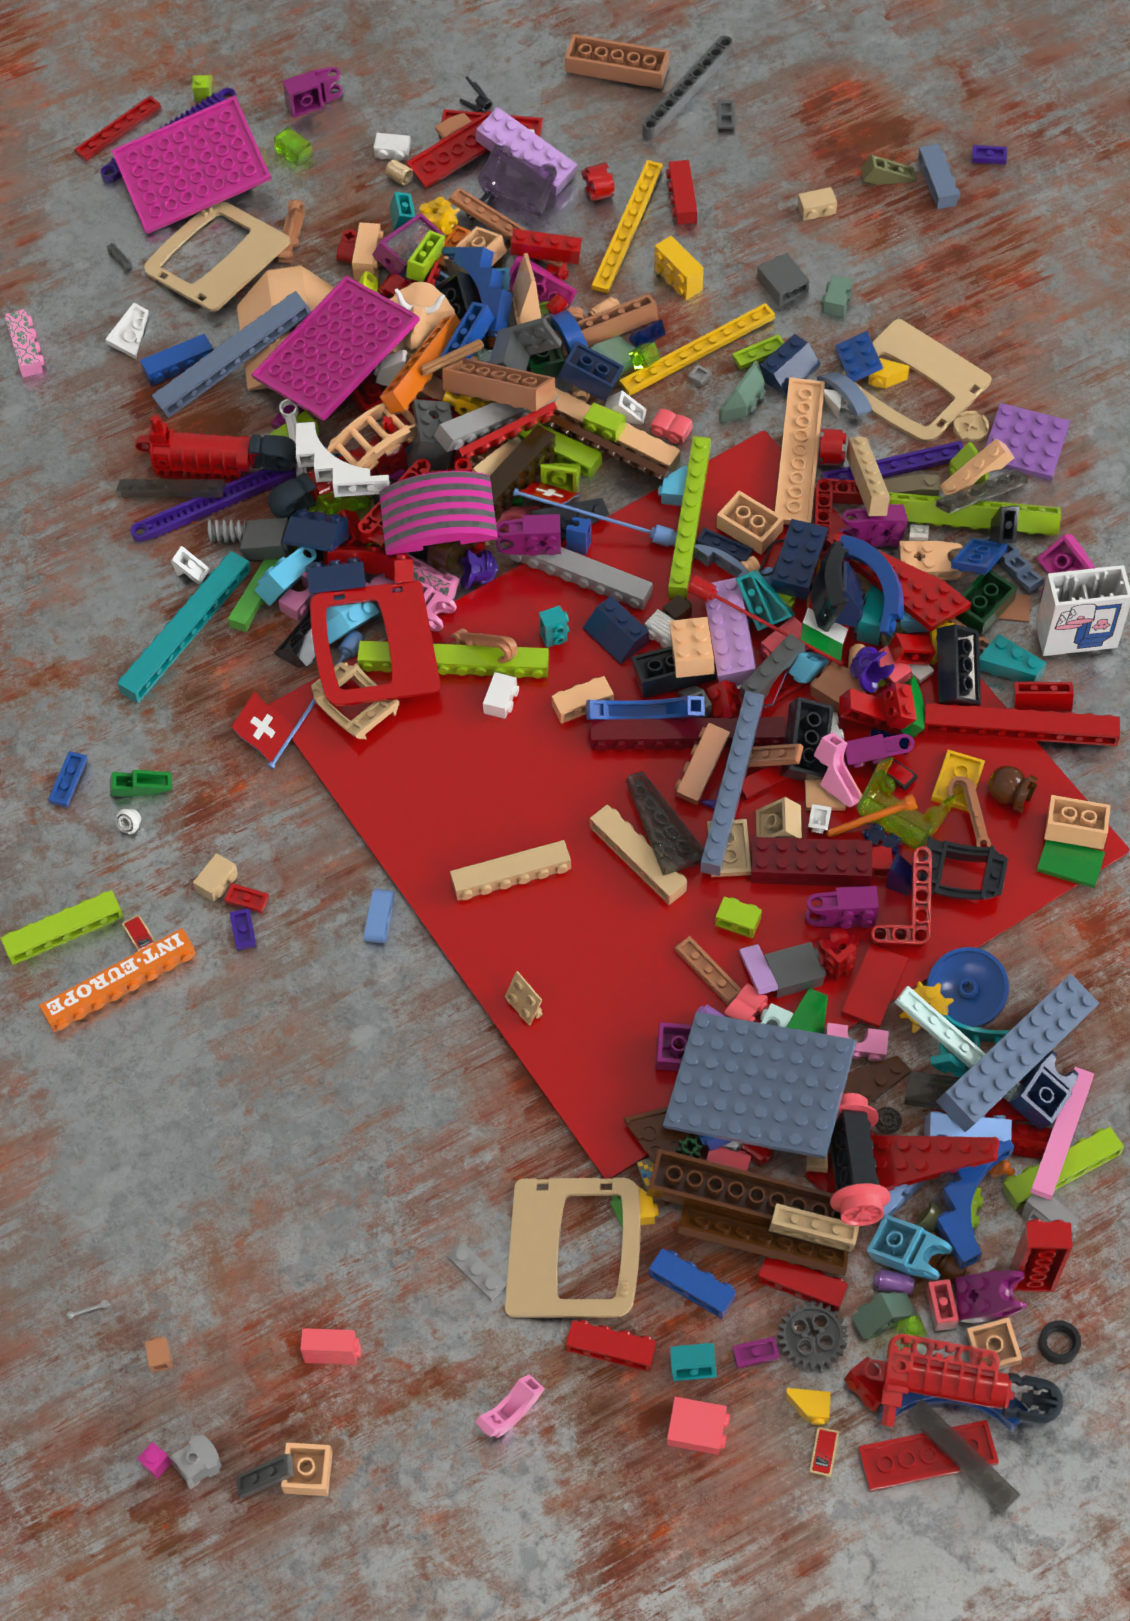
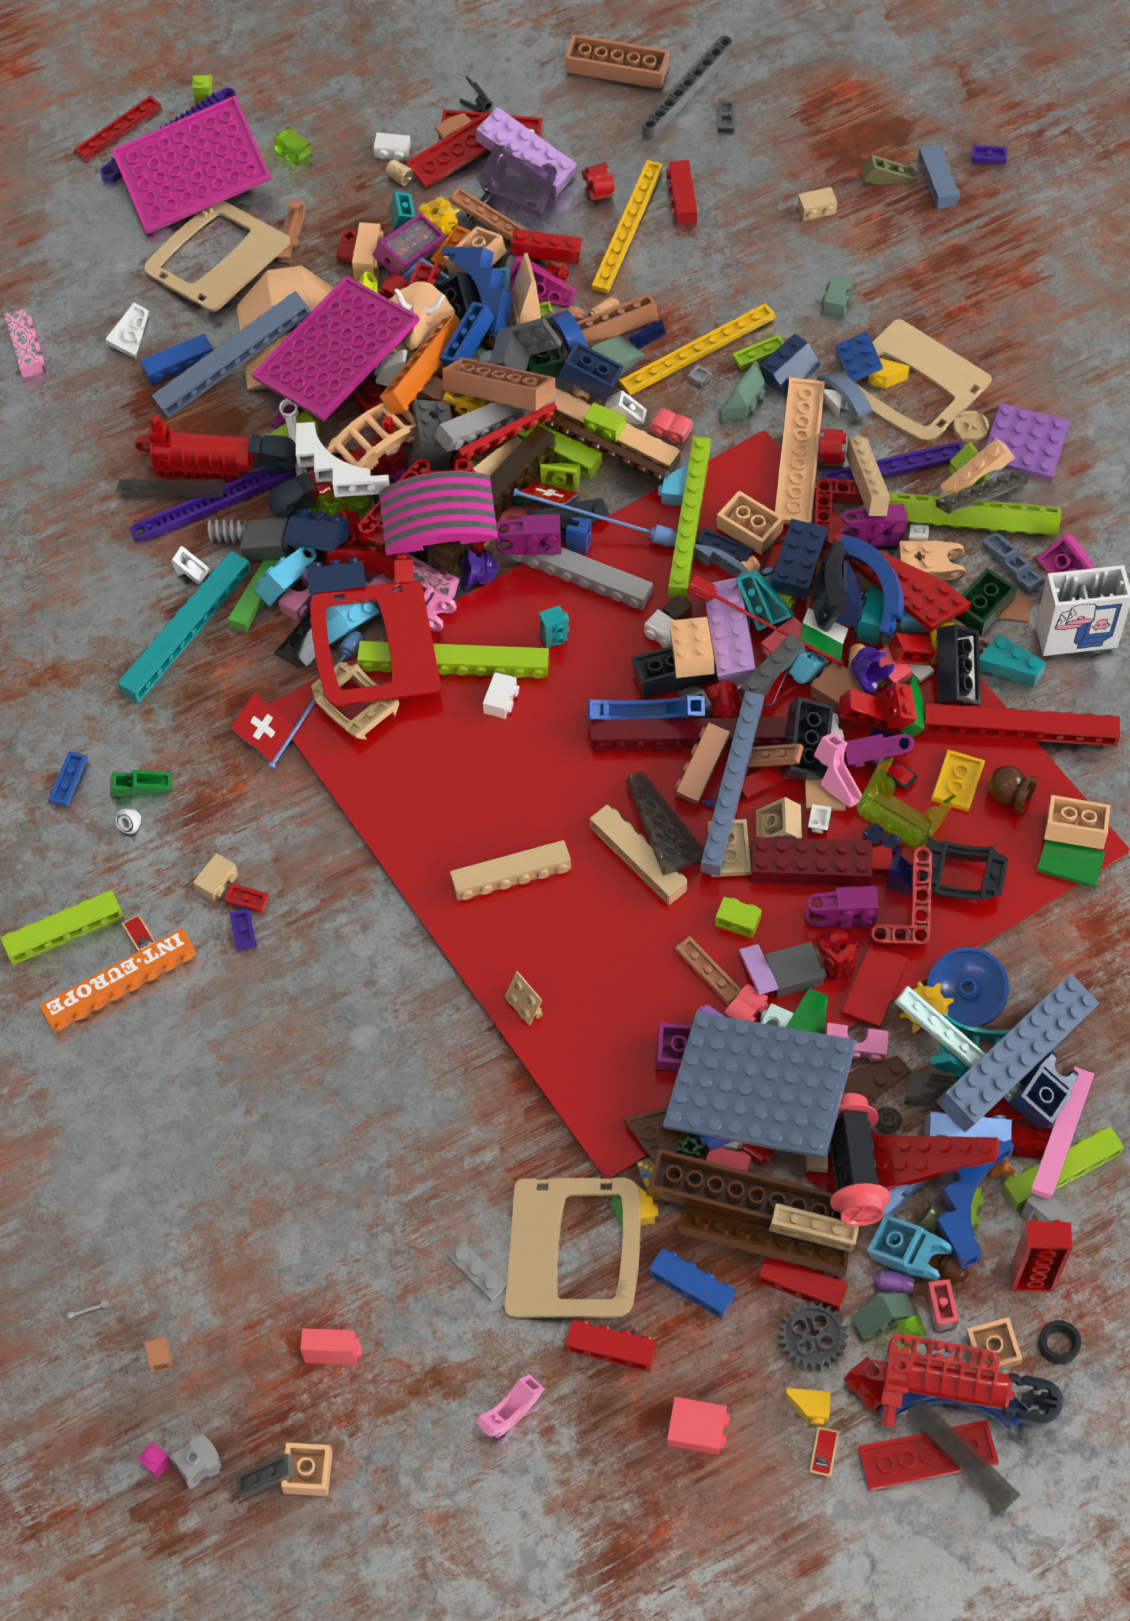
(119, 256): dark grey axle -> none
(311, 91): magenta brick -> none
(379, 915): medium blue beam -> none
(425, 256): lime brick -> none
(451, 357): medium nougat axle -> none
(505, 643): nougat piece -> none
(557, 304): red piece -> none
(572, 702): light nougat brick -> none
(616, 630): dark blue slope -> none
(644, 355): clear neon green brick -> none
(678, 268): yellow brick -> none
(693, 1361): teal brick -> none
(755, 1352): magenta plate -> none
(783, 279): dark grey brick -> none
(908, 804): orange piece -> none
(917, 482): dark tan wedge -> none
(973, 807): nougat piece -> none
(978, 556): blue plate -> none
(988, 1296): magenta brick -> none
(1004, 525): black slope -> none
(1043, 696): red brick -> none

